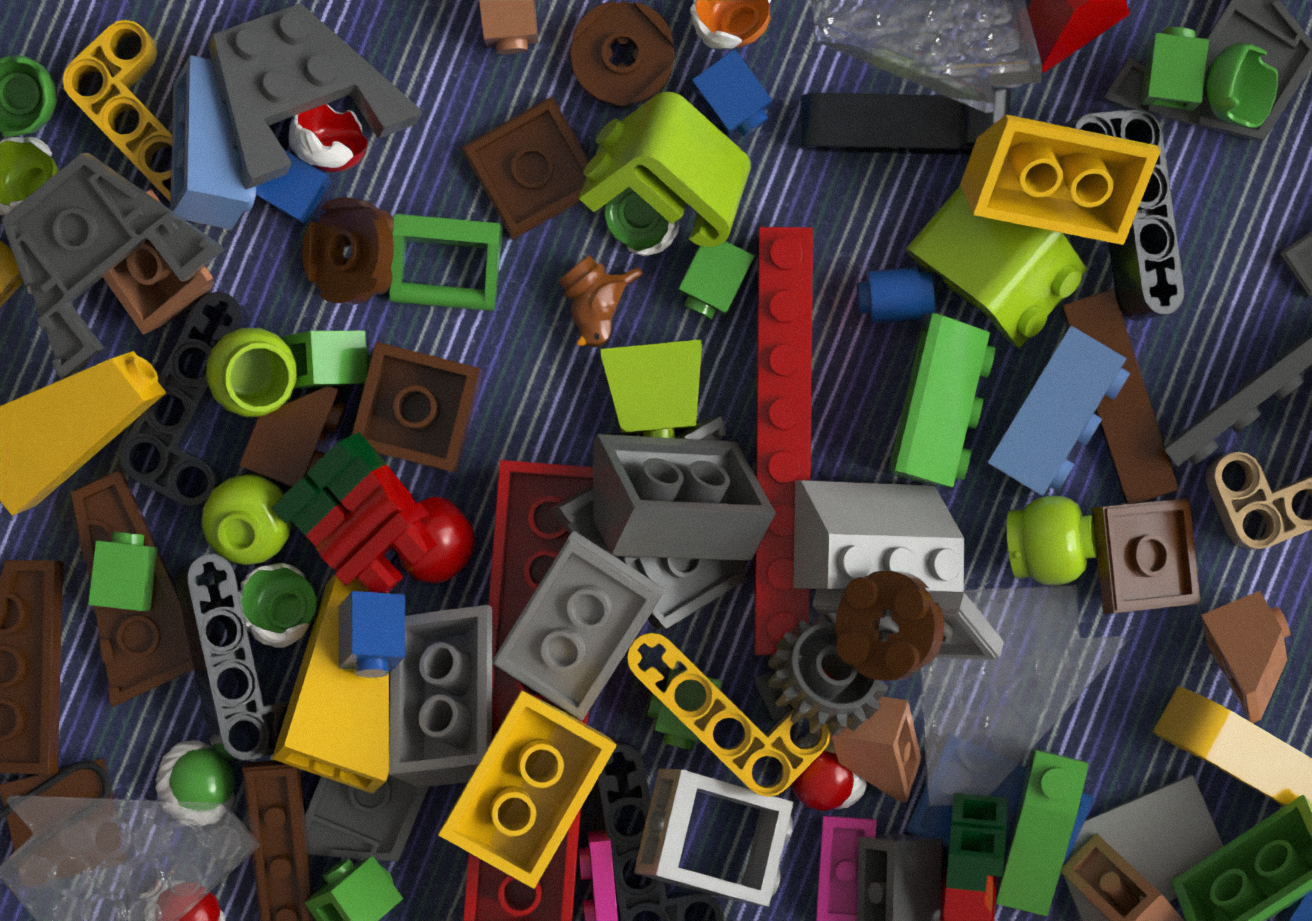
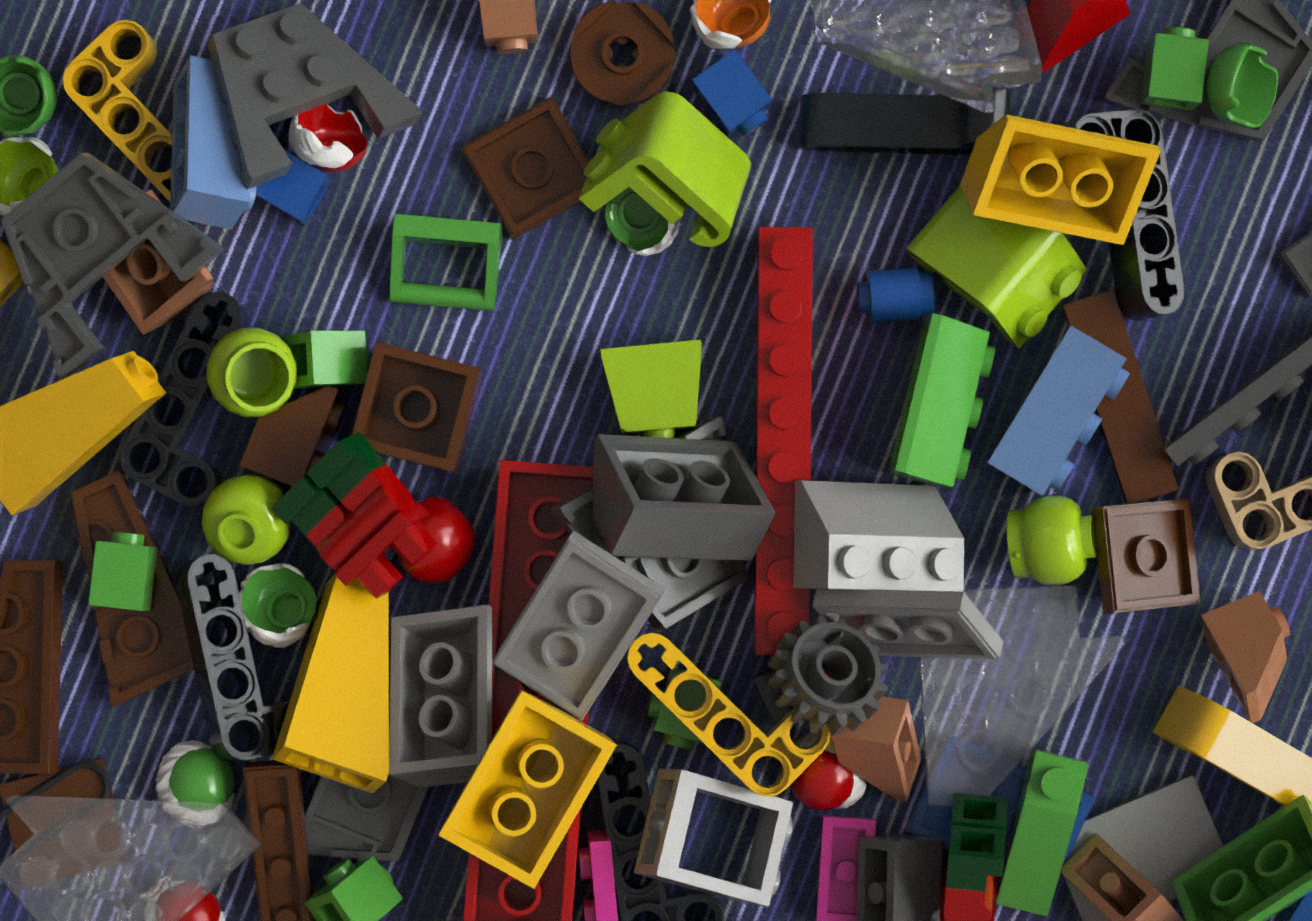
(369, 266): reddish brown plate -> none
(371, 633): blue brick -> none
(594, 298): dark orange animal -> none
(714, 279): bright green brick -> none
(858, 629): reddish brown plate -> none

